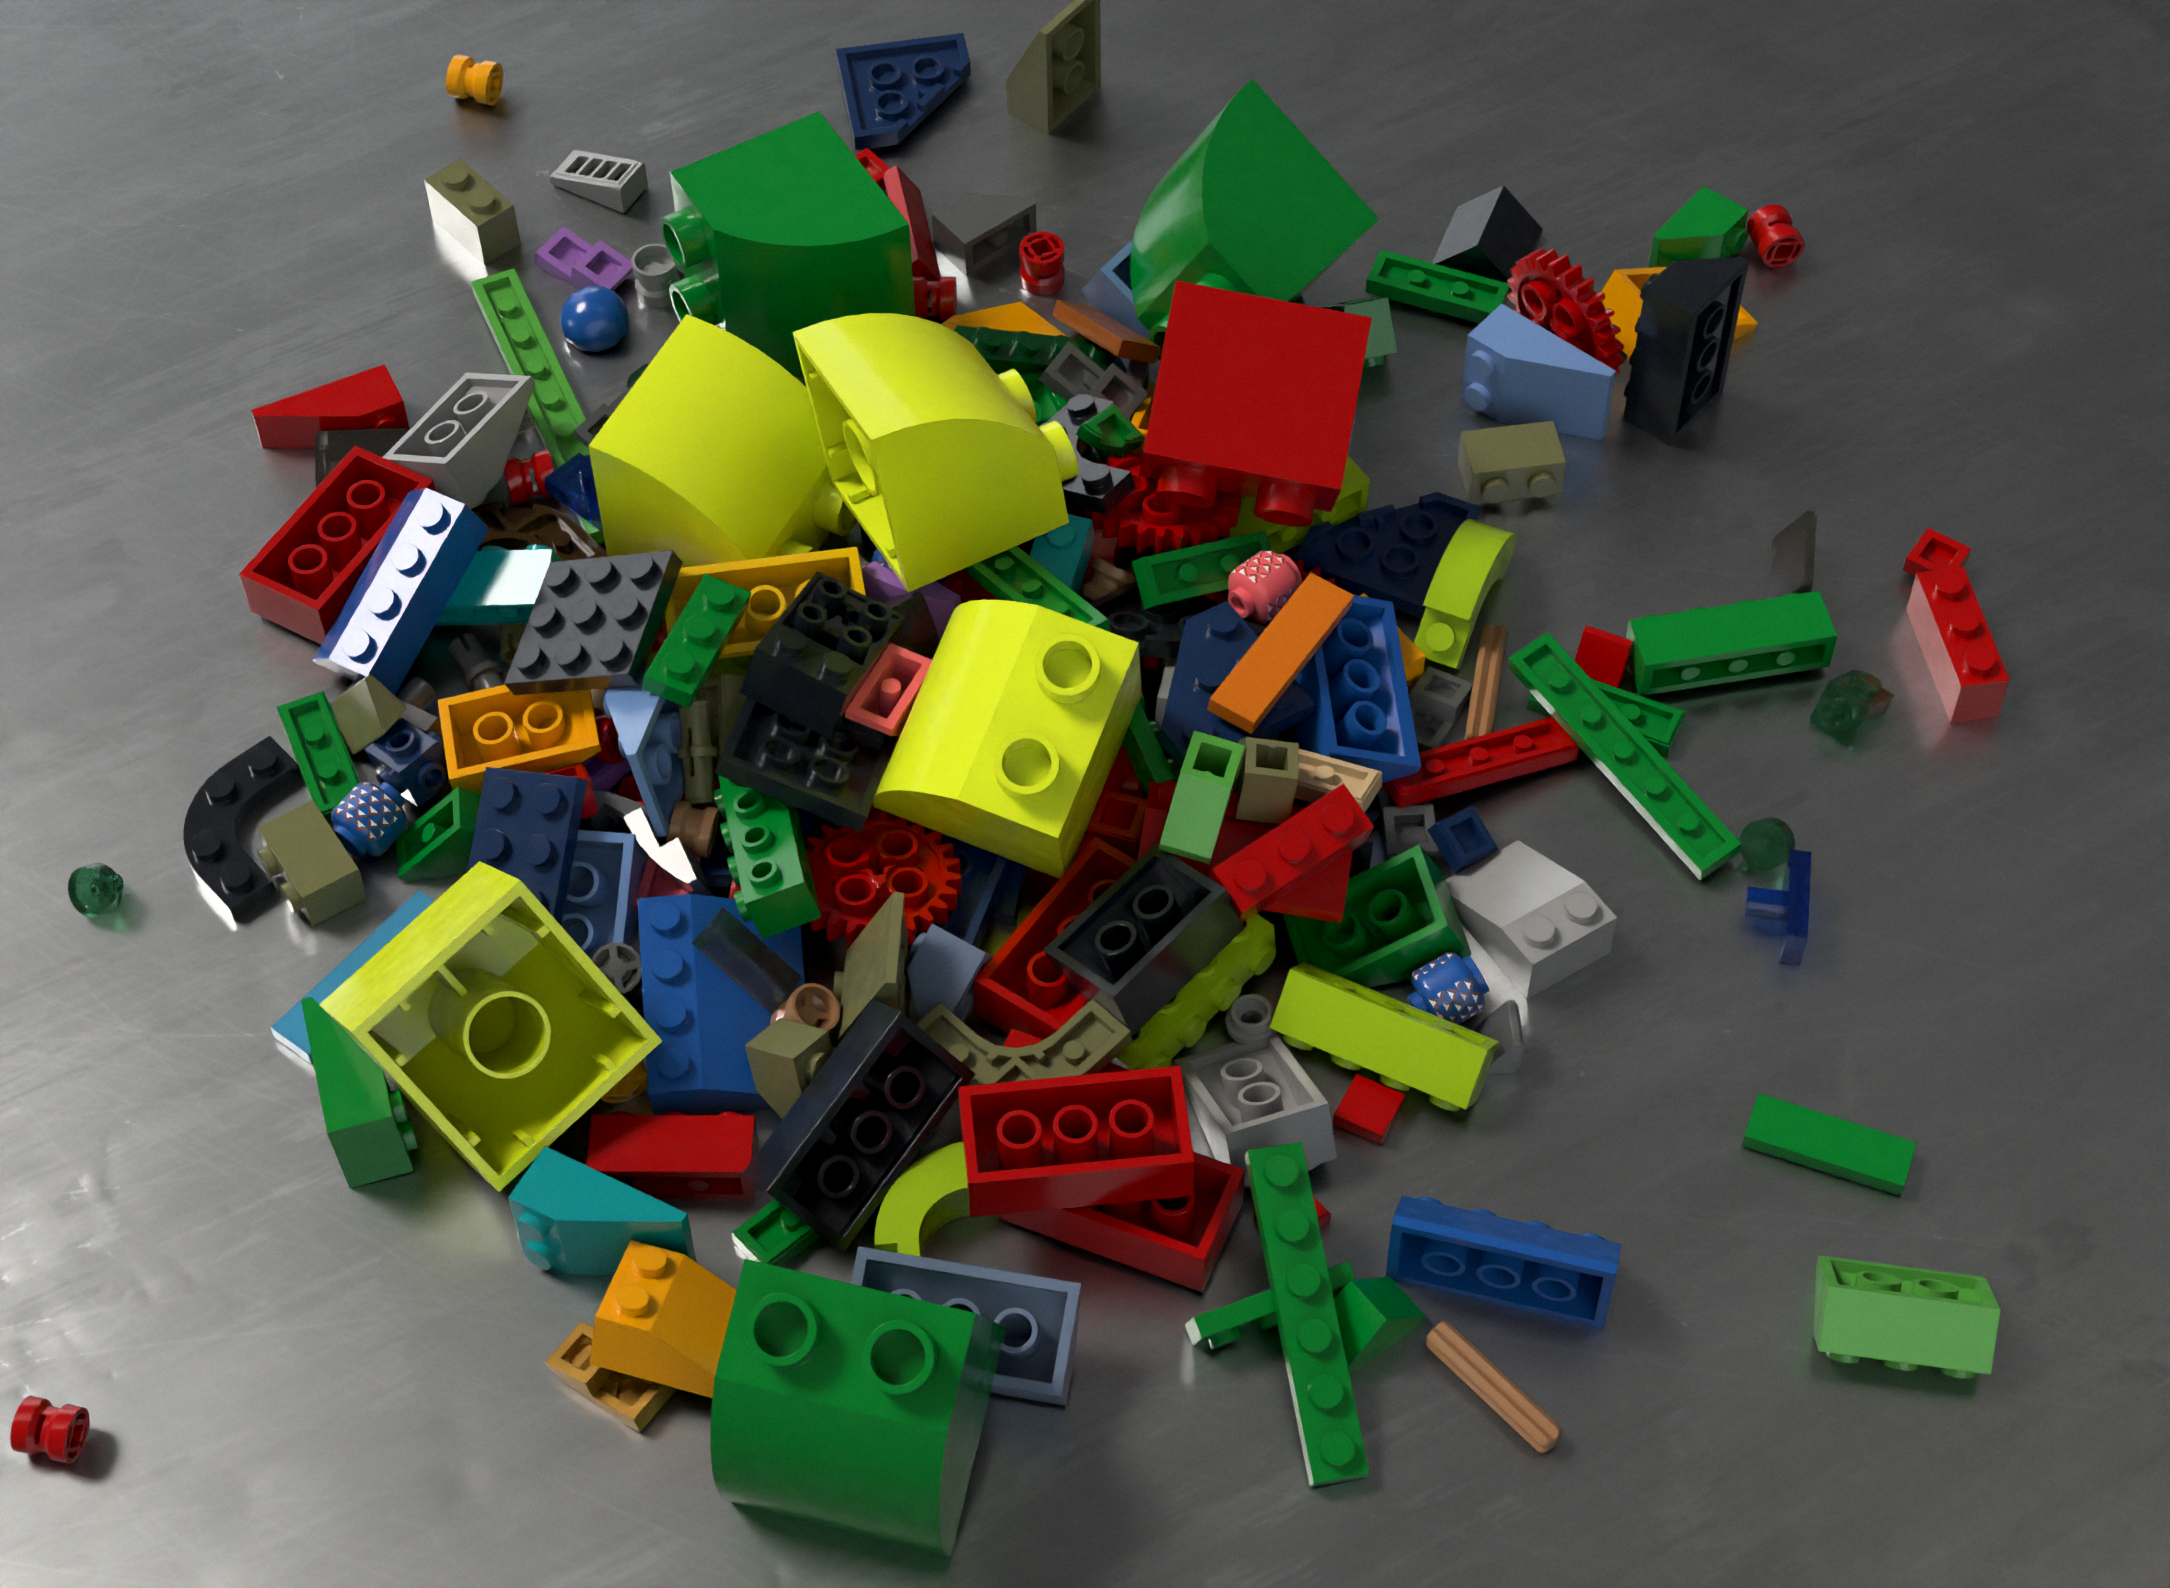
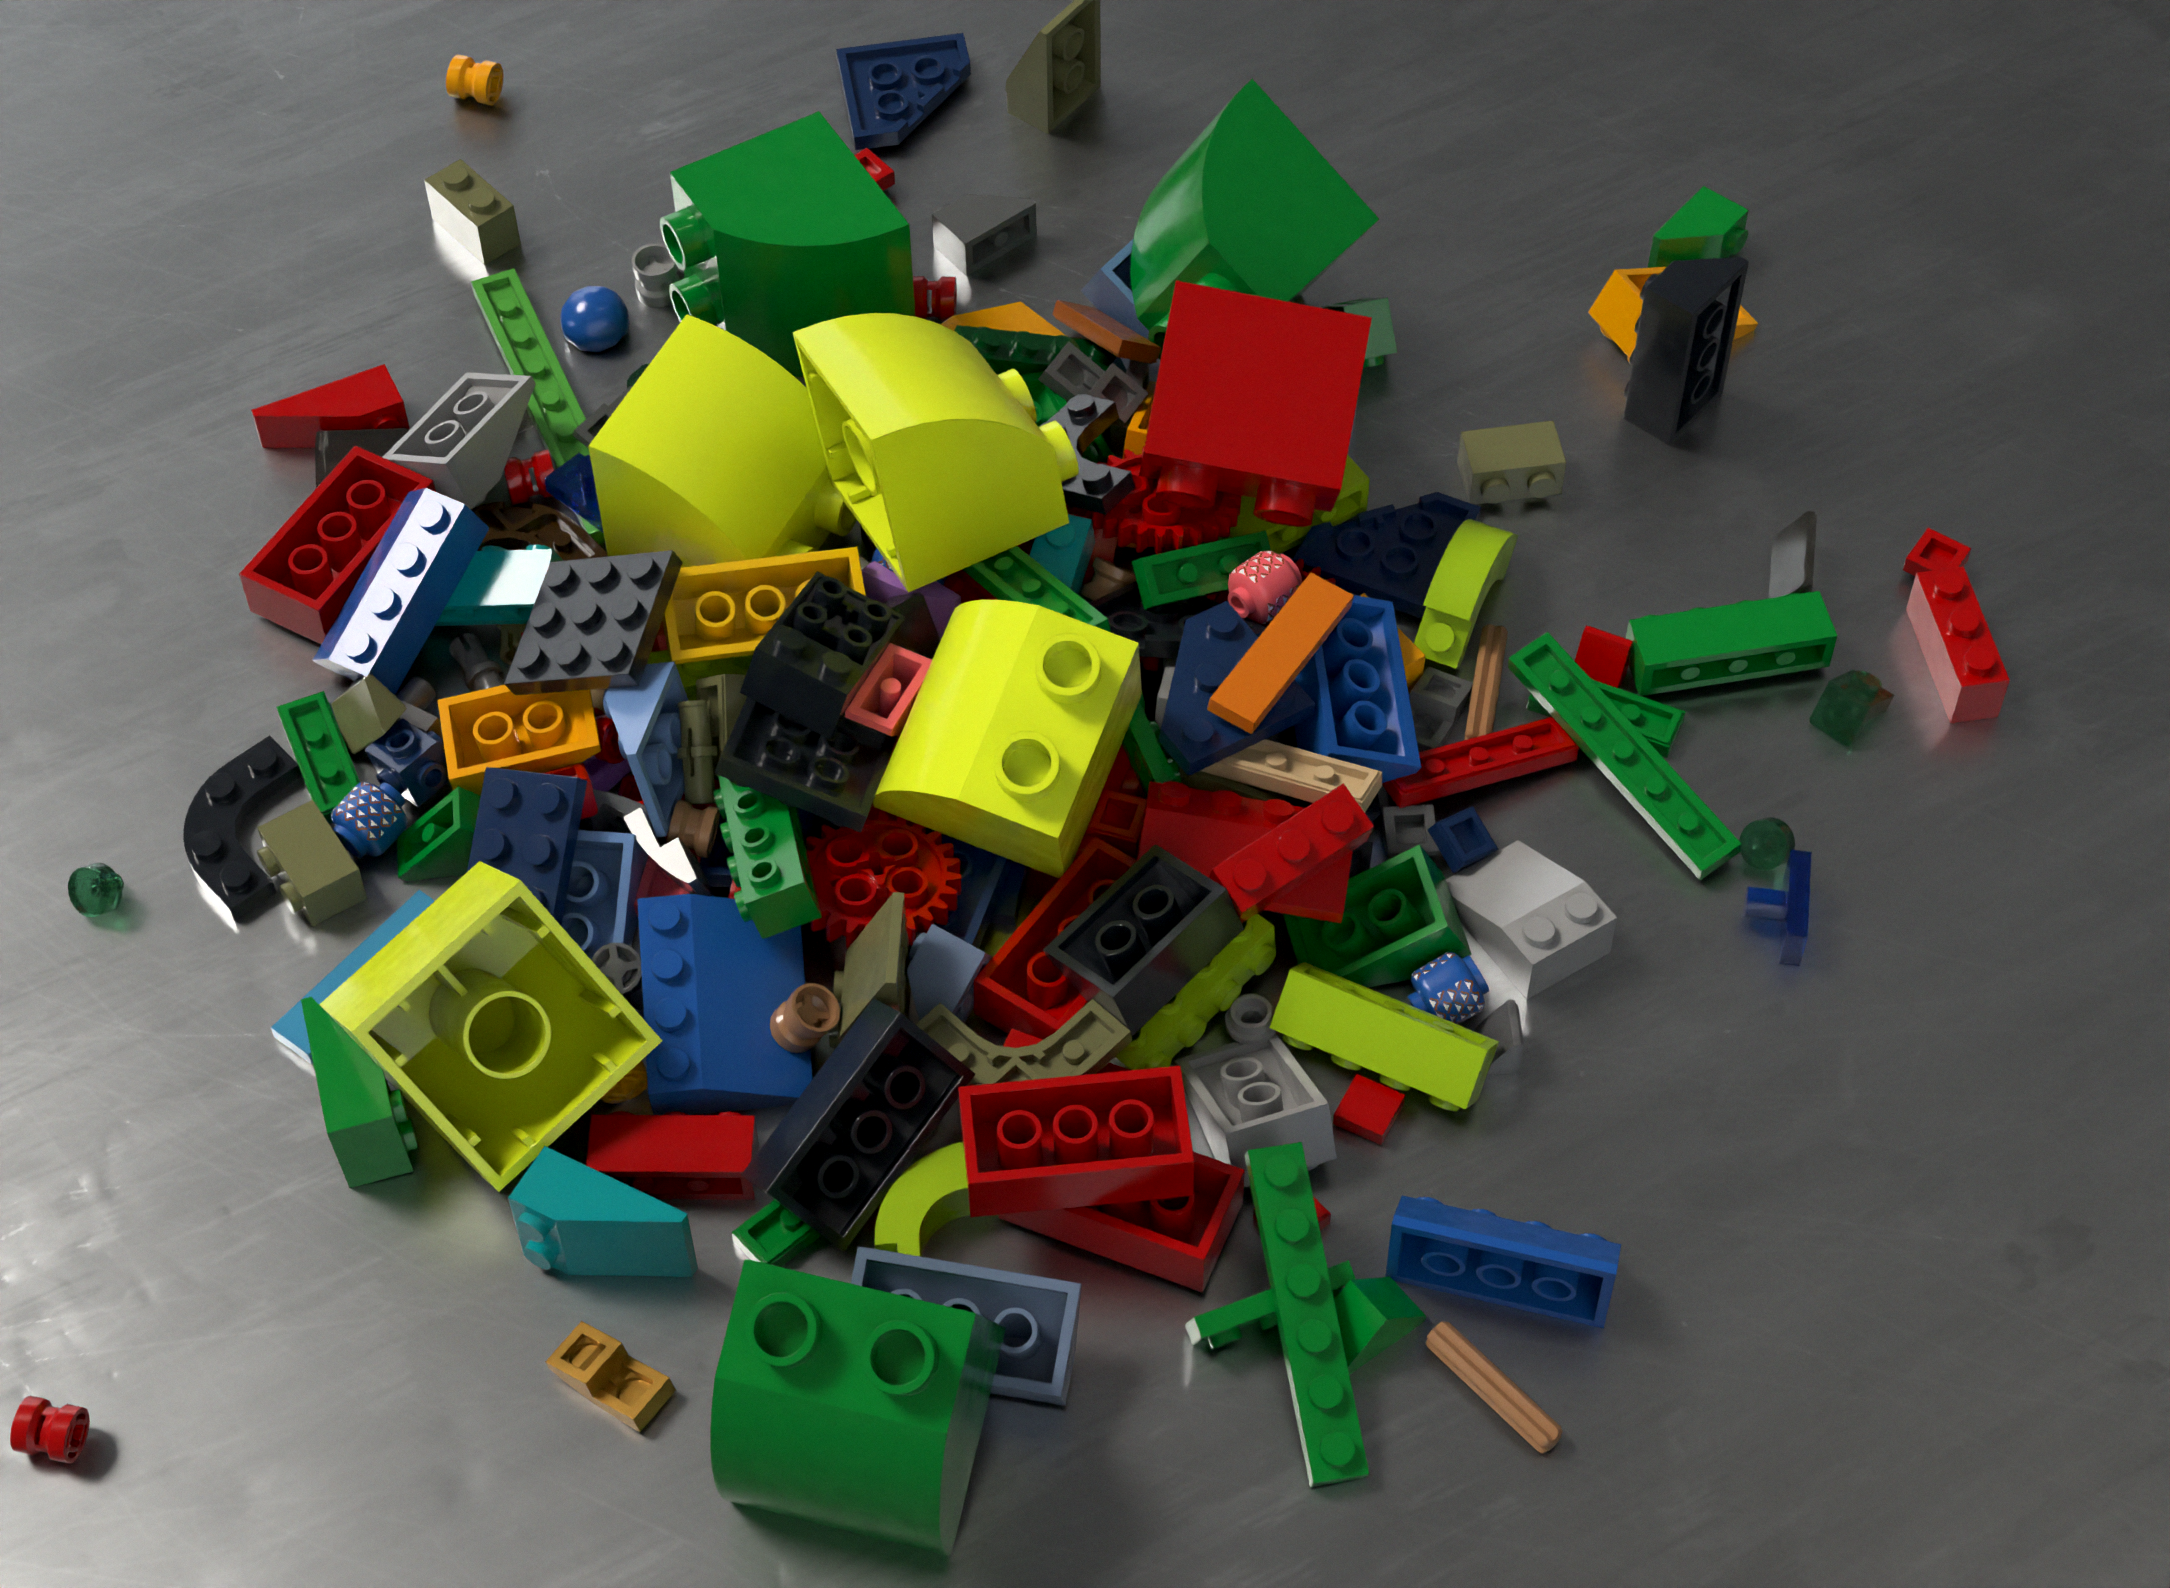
(580, 263): medium lavender slope -> none
(619, 188): light grey slope -> none
(663, 1320): light orange slope -> none
(696, 640): green plate -> none
(747, 960): clear smoke slope -> none
(786, 1061): olive slope -> none
(909, 202): red tile -> none
(1042, 263): red wheel -> none
(1111, 432): green tile -> none
(1201, 797): bright green slope -> none
(1267, 780): olive slope -> none
(1435, 287): green plate -> none
(1489, 236): black slope -> none
(1533, 376): medium blue slope -> none
(1565, 304): red gear -> none
(1775, 236): red wheel -> none
(1829, 1144): green tile -> none
(1905, 1316): bright green slope -> none

